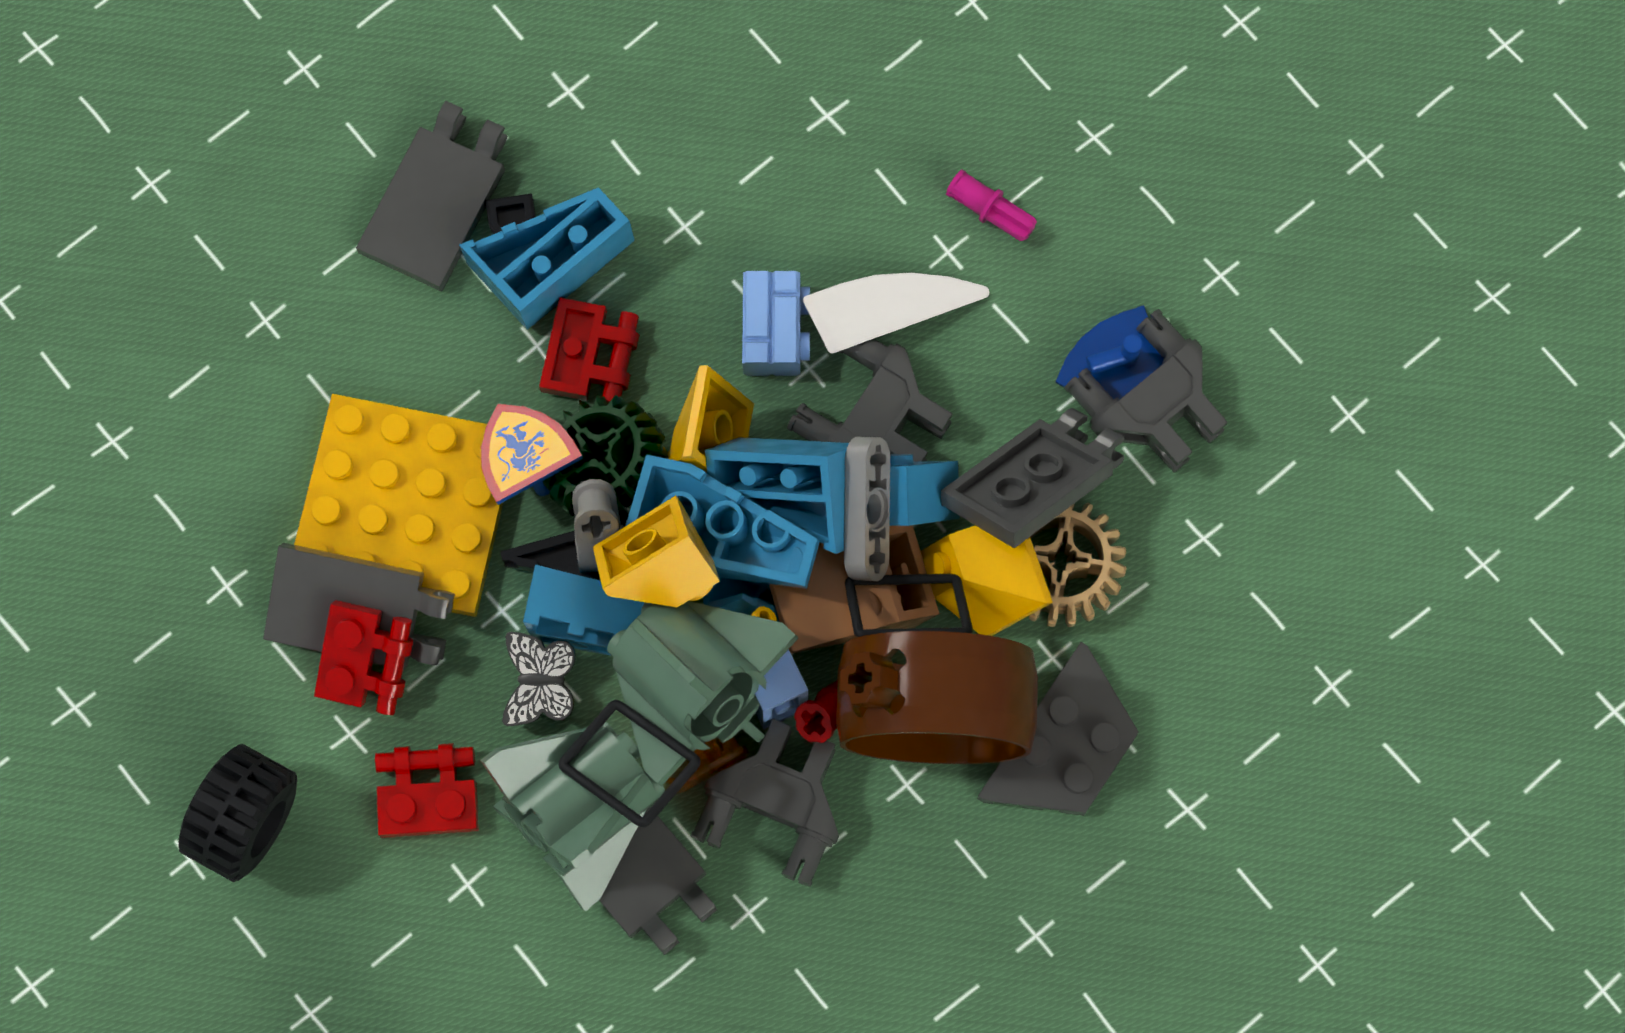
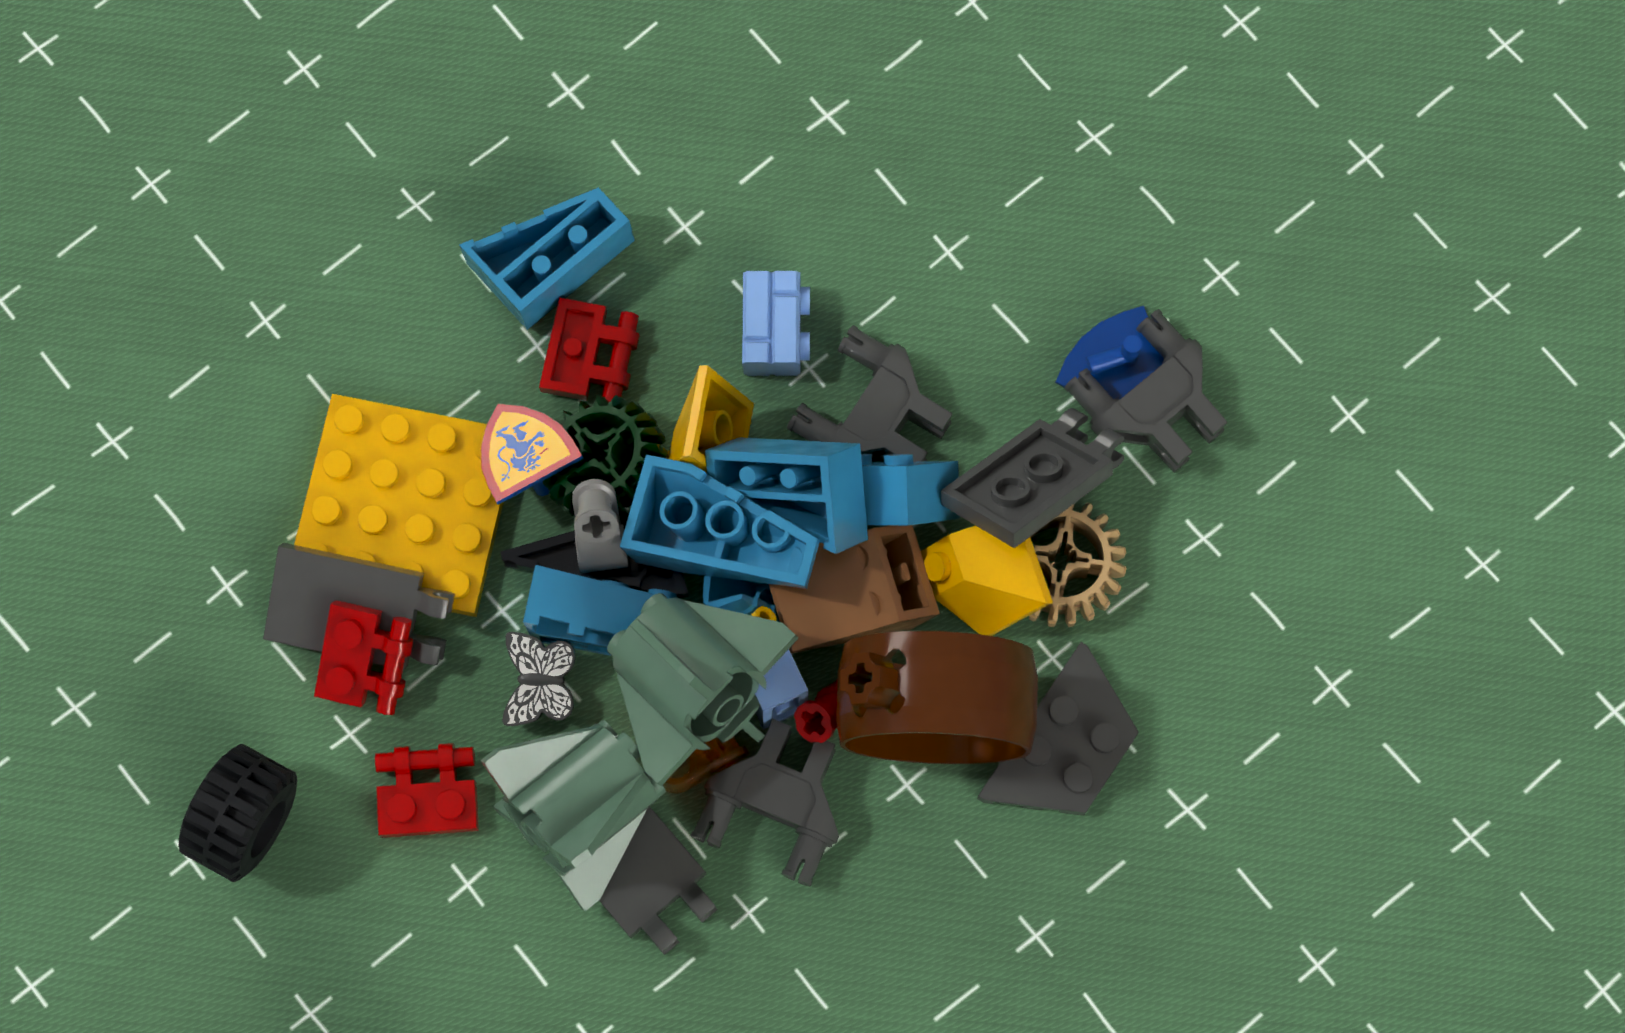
(435, 200): dark grey tile -> none
(509, 210): black tile -> none
(606, 797): black piece -> none
(657, 559): yellow slope -> none
(867, 528): light grey beam -> none
(883, 304): white sticker -> none
(909, 579): black piece -> none
(991, 206): dark pink axle -> none

